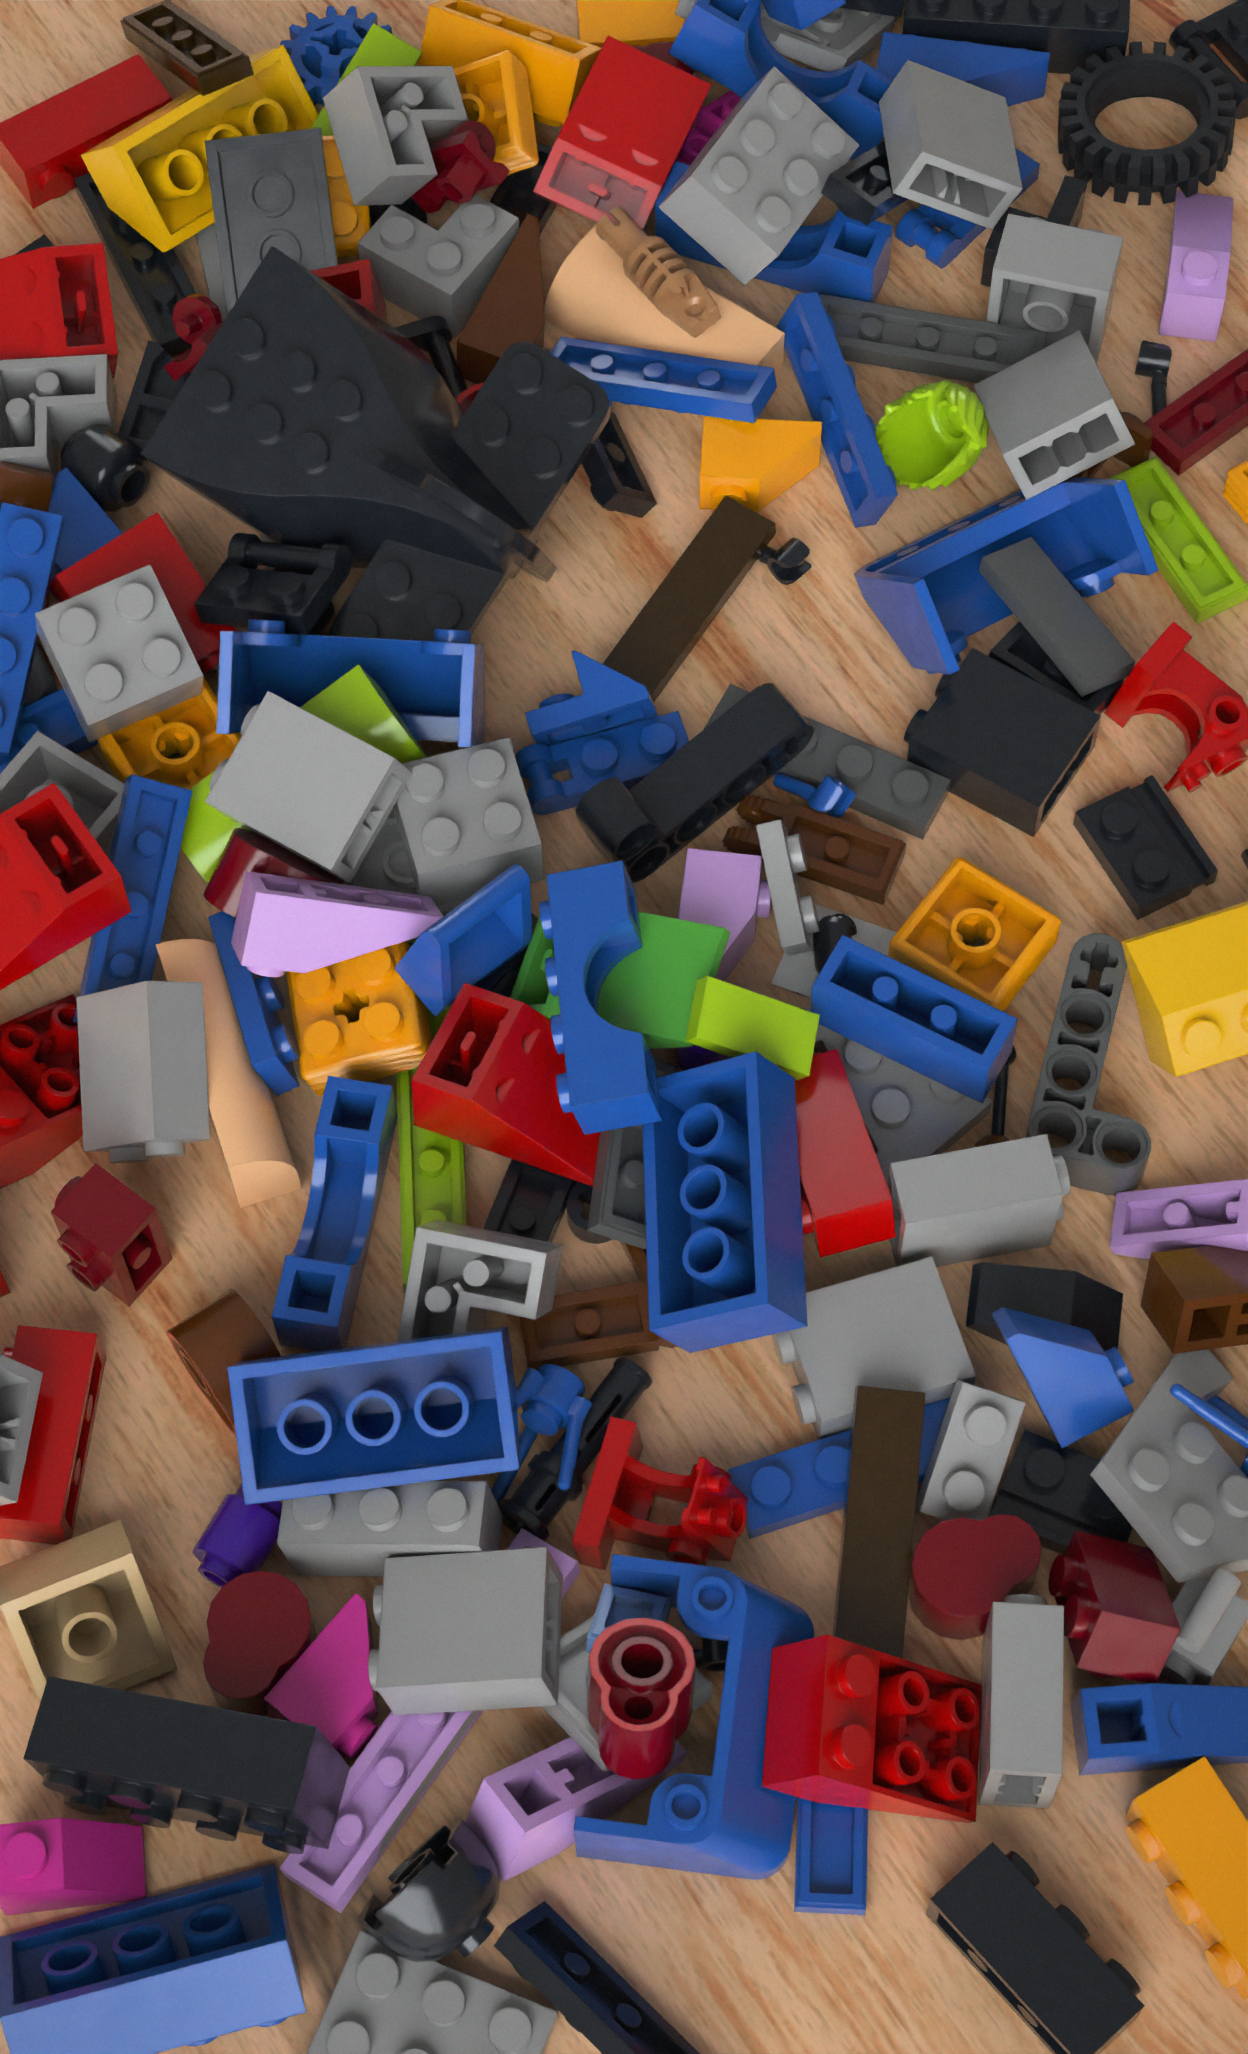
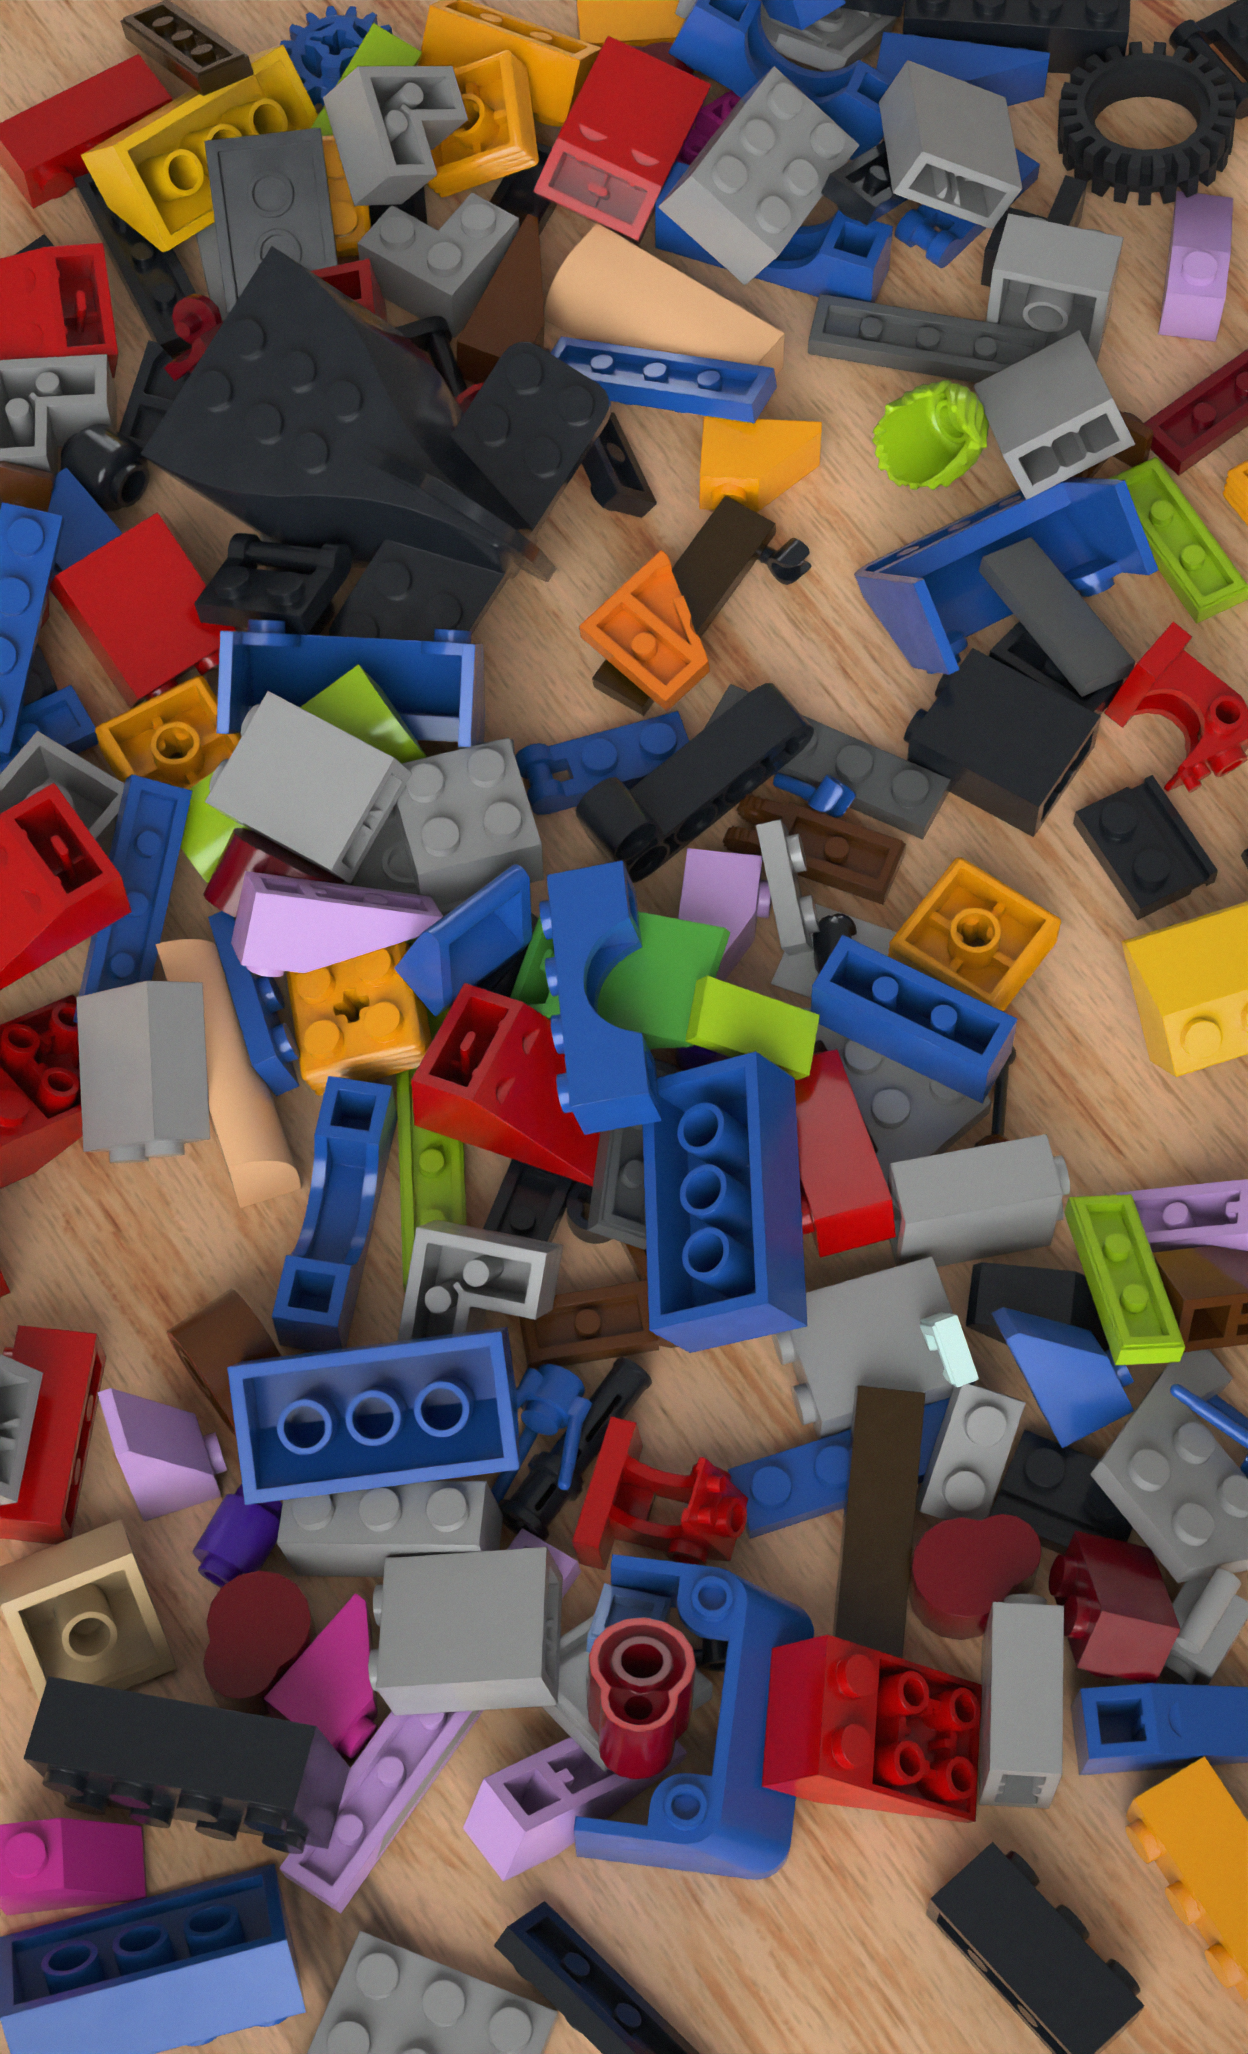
(110, 1235): dark red brick -> none
(119, 653): light grey brick -> none
(162, 1453): none -> lavender slope
(437, 1898): black cylinder -> none
(462, 167): dark red hips -> none
(606, 703): blue slope -> none
(650, 634): none -> orange wing
(660, 274): medium nougat hinge -> none
(830, 1858): blue tile -> none
(832, 399): blue plate -> none
(945, 1334): none -> light aqua tile
(1082, 1059): dark grey beam -> none
(1124, 1280): none -> lime tile
(1154, 363): black hand -> none

